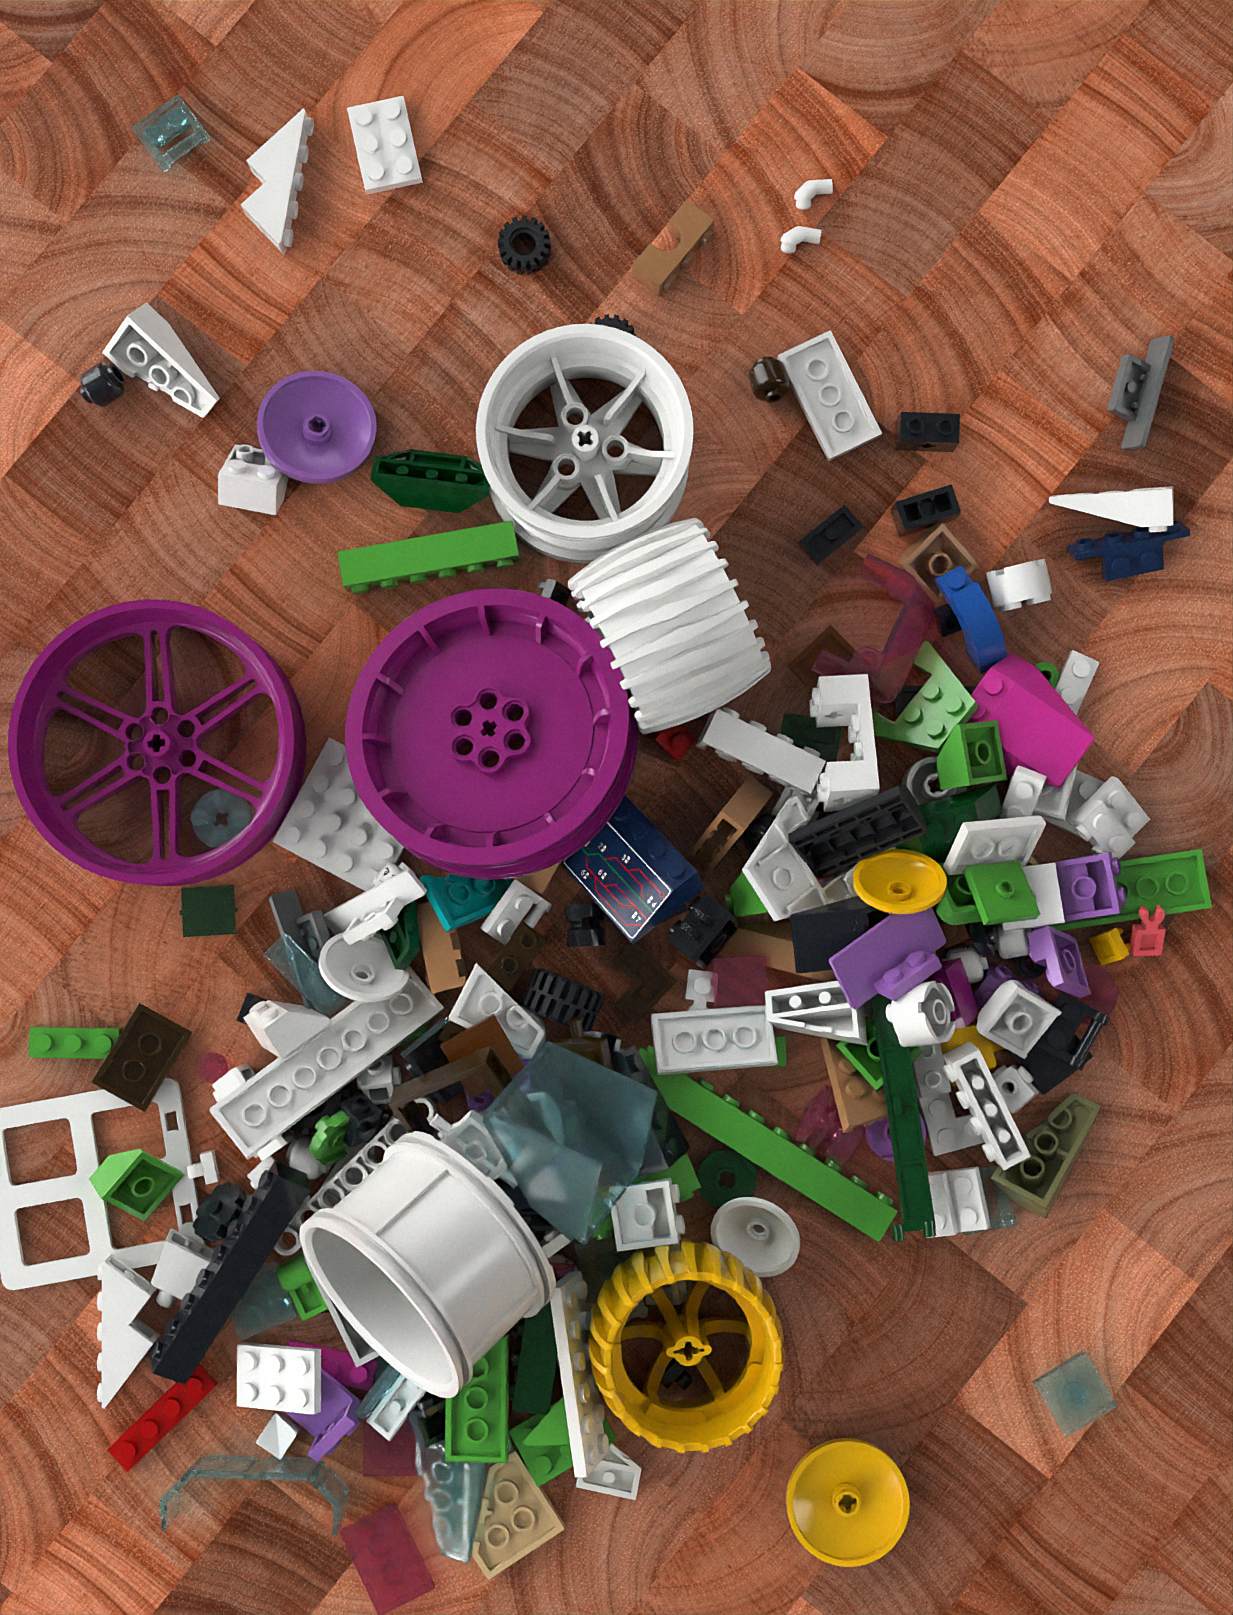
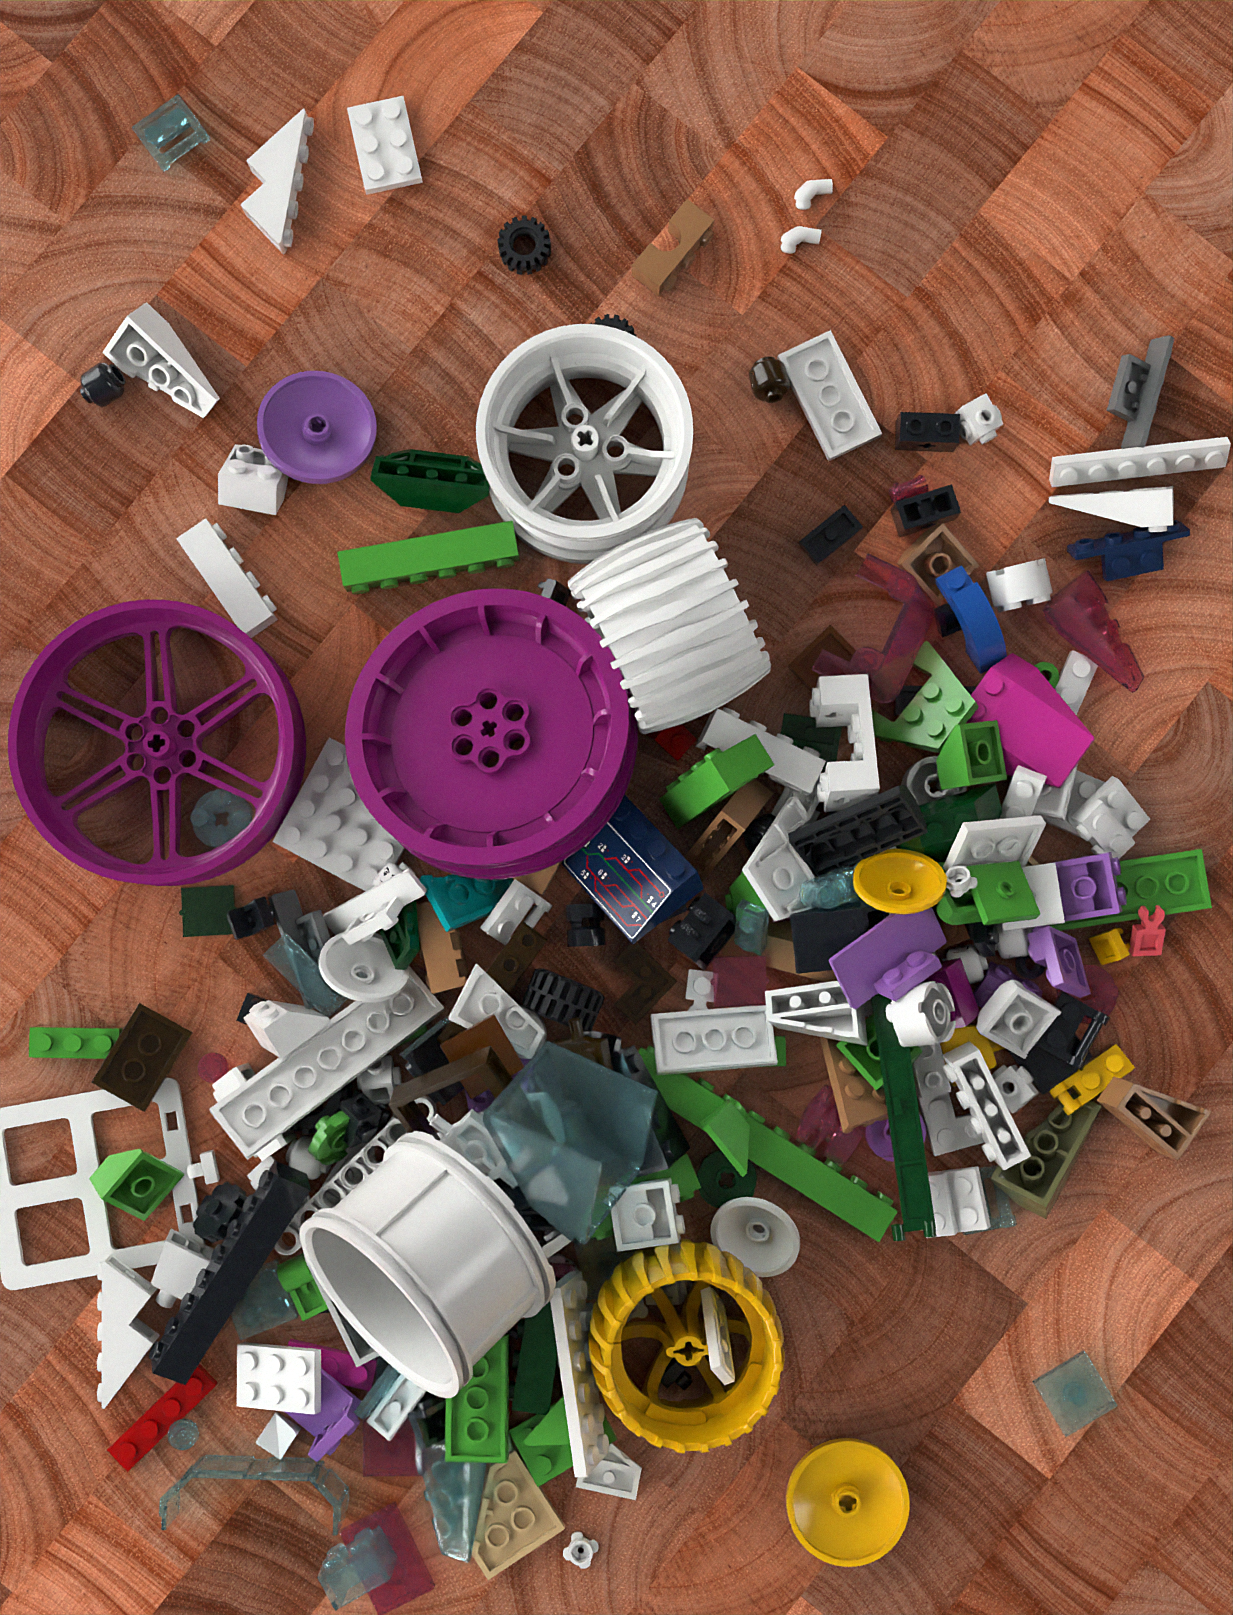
(183, 1434): none -> clear light blue plate
(227, 578): none -> white brick
(251, 918): none -> black bracket
(357, 1567): none -> clear light blue piece
(582, 1559): none -> white plate
(714, 780): none -> bright green wedge
(717, 1336): none -> white tile
(730, 1133): none -> bright green slope
(751, 927): none -> clear light blue plate
(834, 889): none -> clear light blue piece
(907, 489): none -> clear pink pin
(960, 881): none -> white plate
(979, 420): none -> white brick
(1083, 621): none -> clear pink wedge
(1092, 1079): none -> yellow plate
(1139, 461): none -> white plate
(1156, 1118): none -> medium nougat wedge

